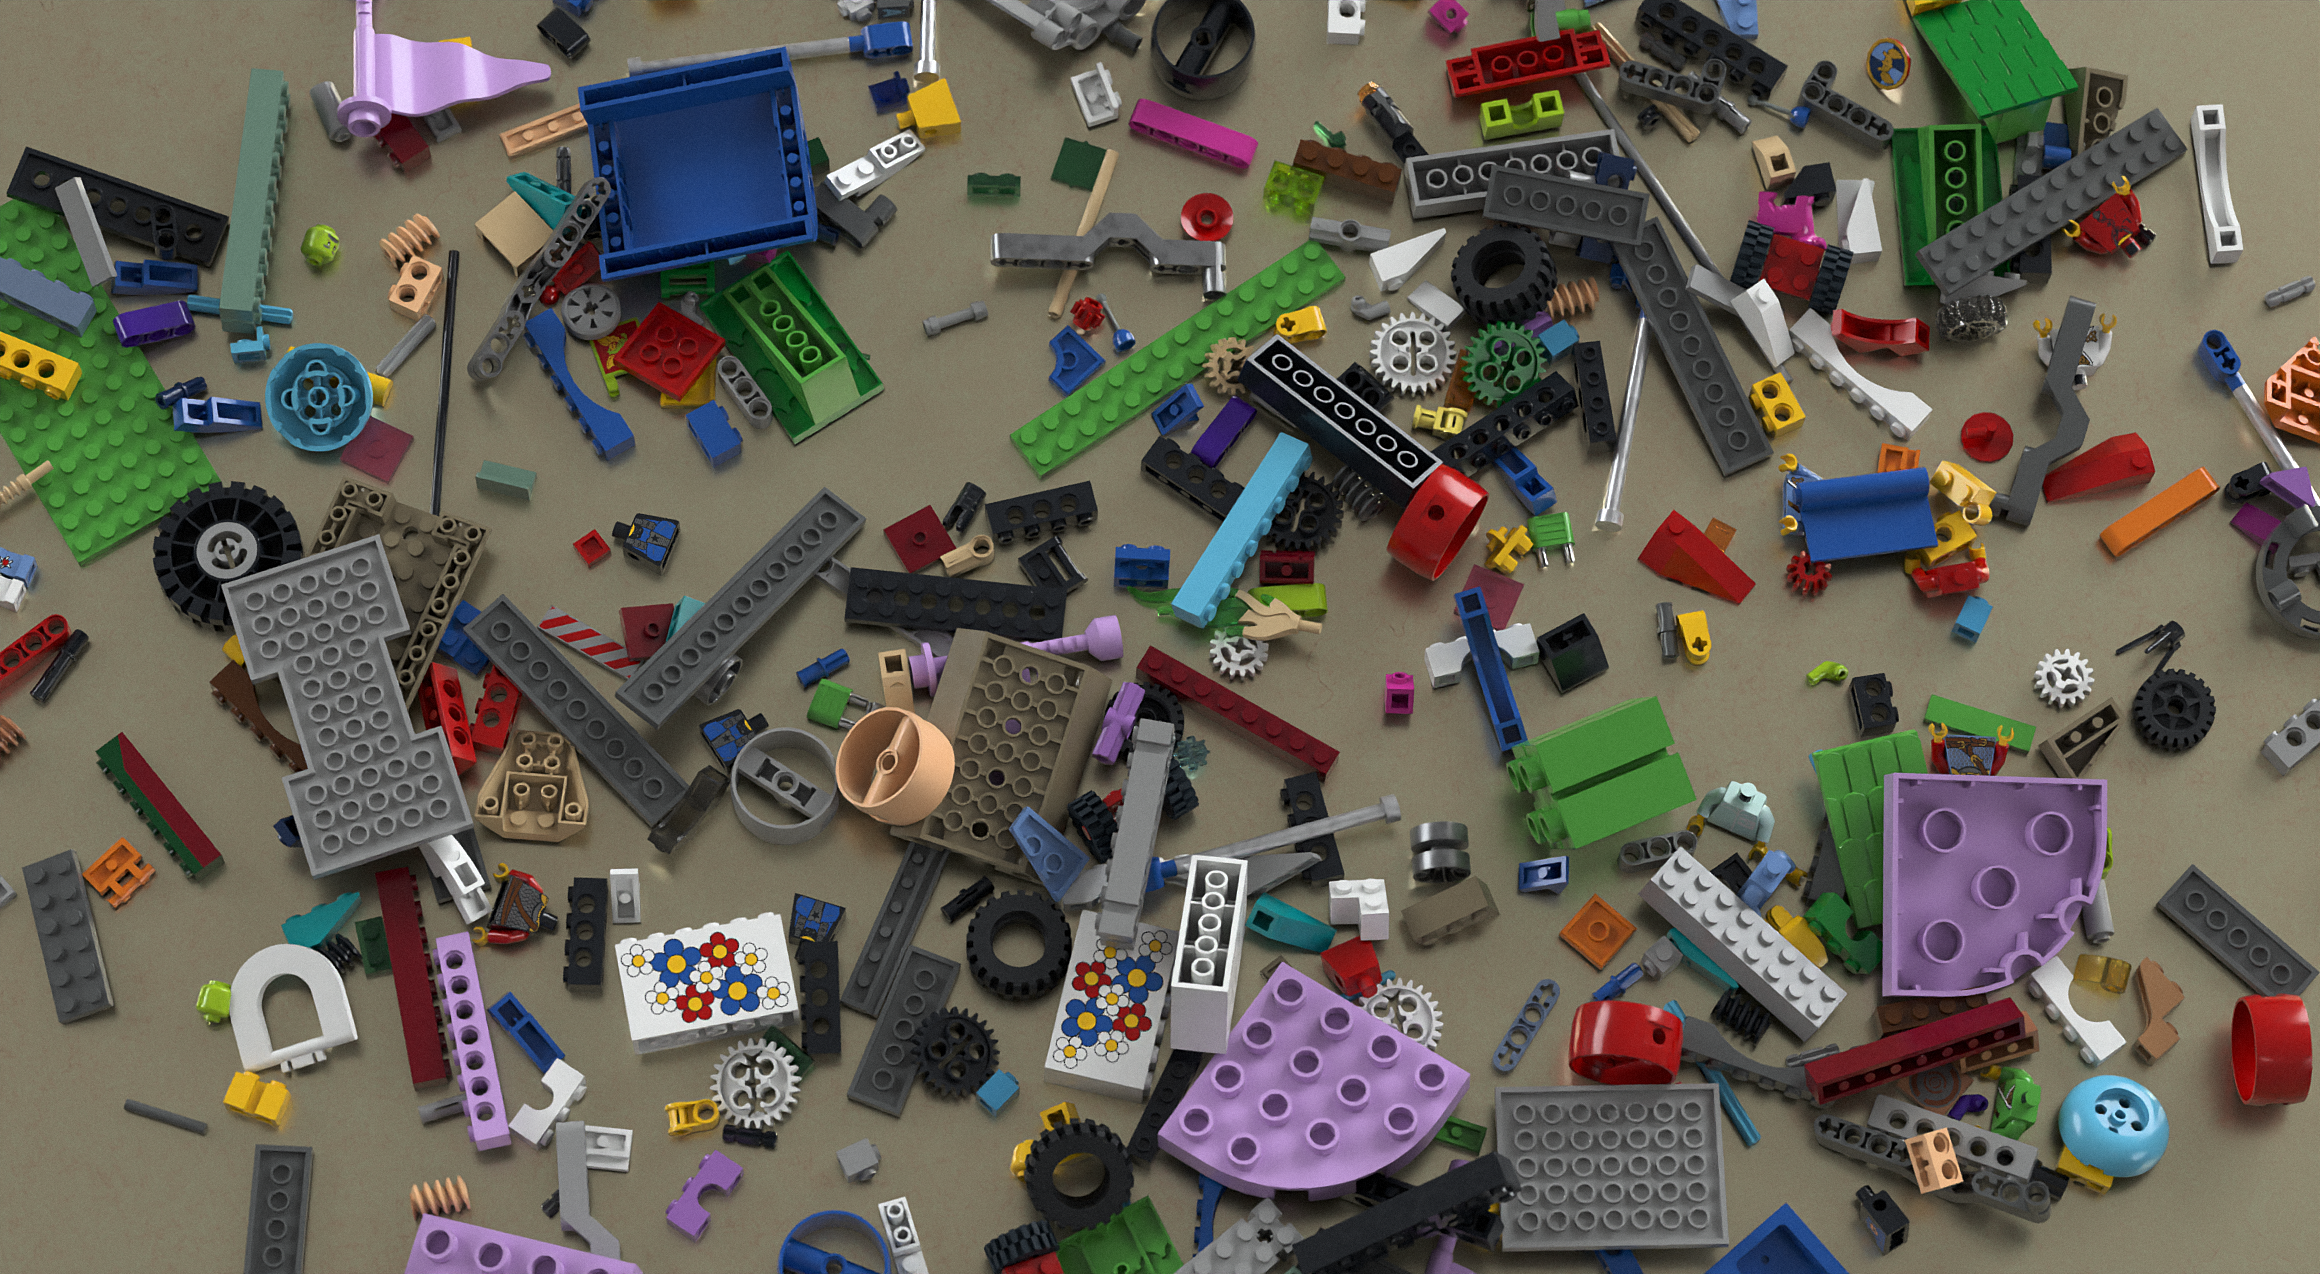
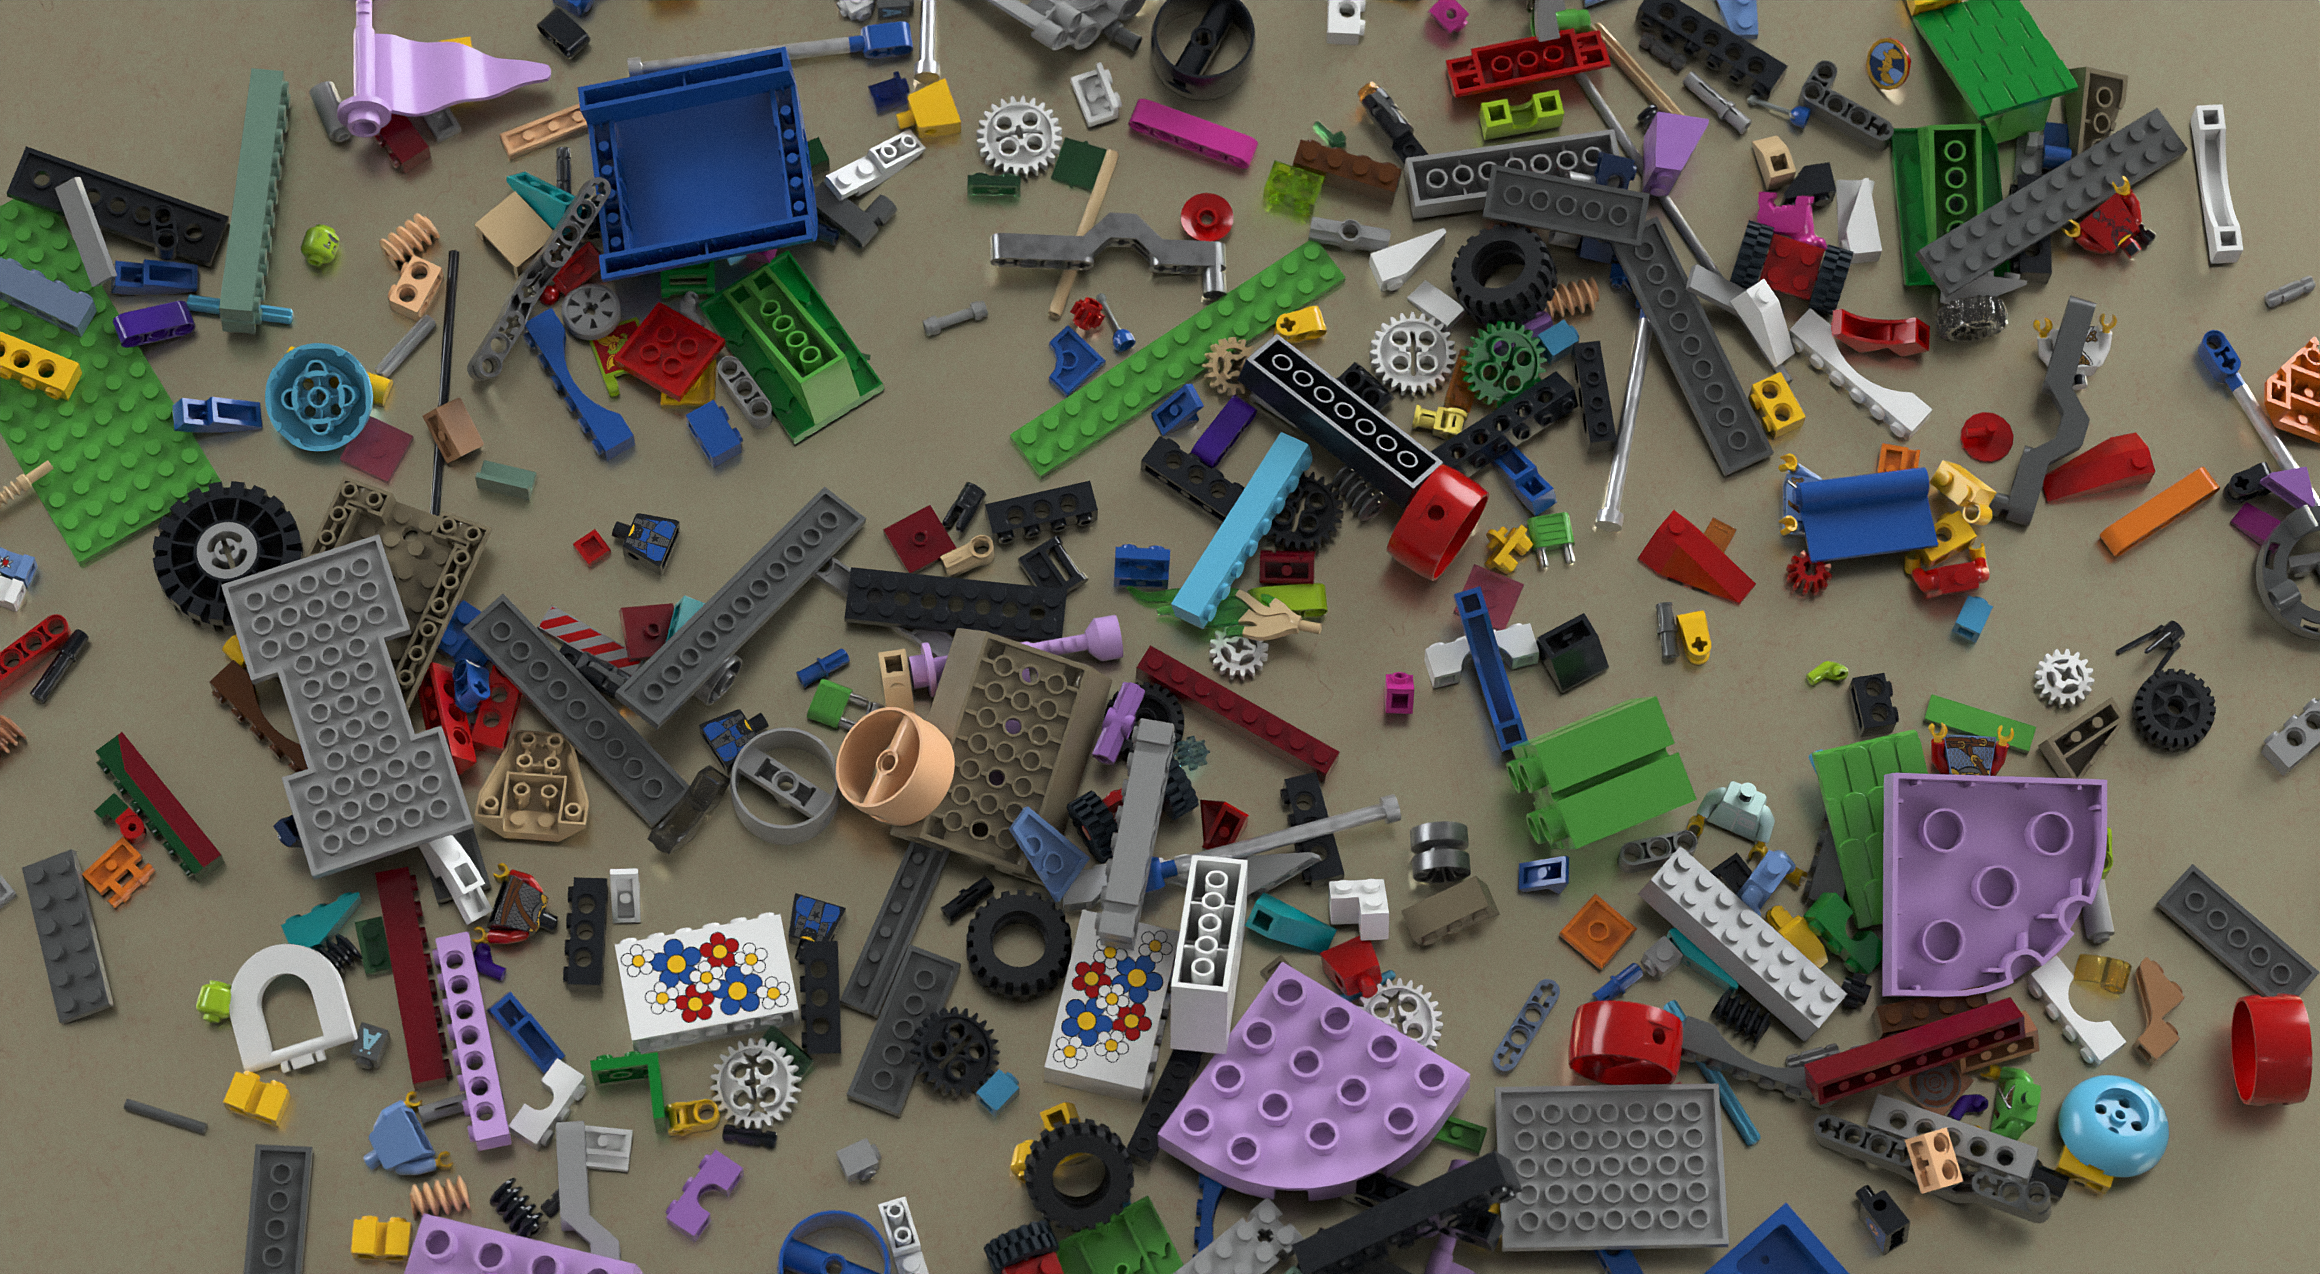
(123, 818): none -> leg
(180, 390): dark blue axle -> none
(248, 350): medium azure bracket -> none
(370, 1046): none -> dark grey brick
(382, 1240): none -> yellow brick
(401, 1141): none -> medium blue torso
(453, 430): none -> medium nougat panel
(470, 684): none -> blue piece
(485, 964): none -> dark purple arm
(516, 1212): none -> black piece
(599, 673): none -> black plate
(634, 1067): none -> green bracket
(1015, 115): none -> white gear
(1221, 823): none -> red slope
(1368, 311): light grey arm -> none
(1667, 150): none -> medium lavender slope
(1670, 81): dark grey beam -> none
(1856, 990): none -> black gear

